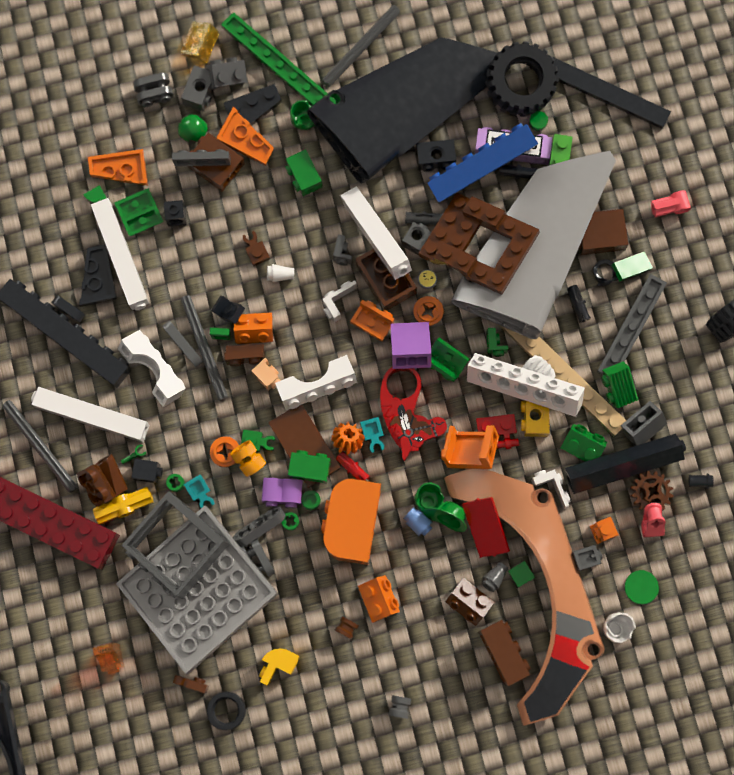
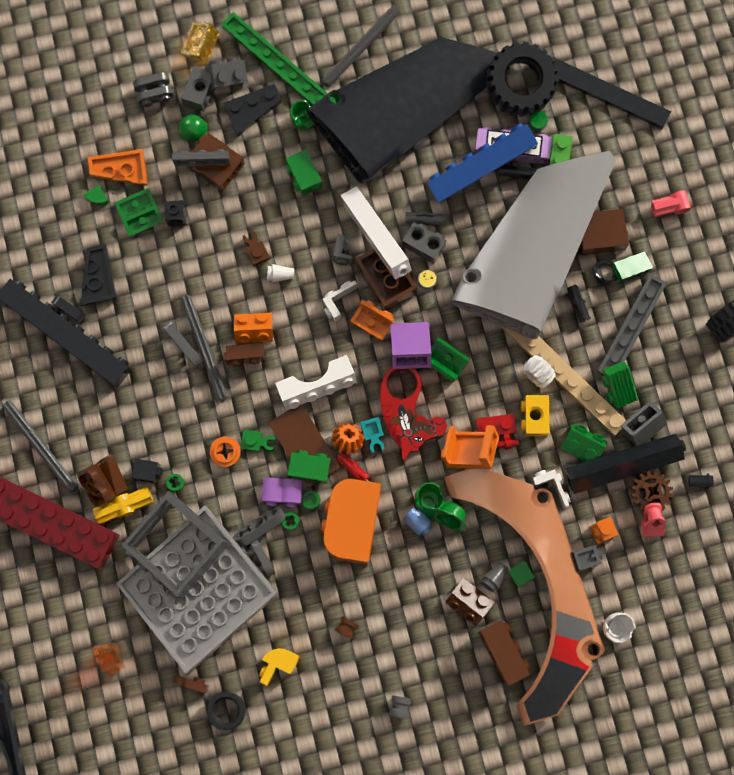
(90, 414): white brick -> none
(120, 254): white brick -> none
(134, 455): green hand -> none
(138, 349): white arch -> none
(197, 489): teal plate -> none
(220, 333): green tile -> none
(228, 310): black bracket -> none
(242, 137): orange wing -> none
(250, 464): light orange wheel -> none
(266, 375): light nougat brick -> none
(379, 598): orange bracket -> none
(429, 302): orange gear -> none
(444, 148): black brick -> none
(456, 231): reddish brown piece -> none
(486, 527): red piece -> none
(493, 340): green bracket -> none
(525, 384): white brick -> none
(641, 587): green piece -> none

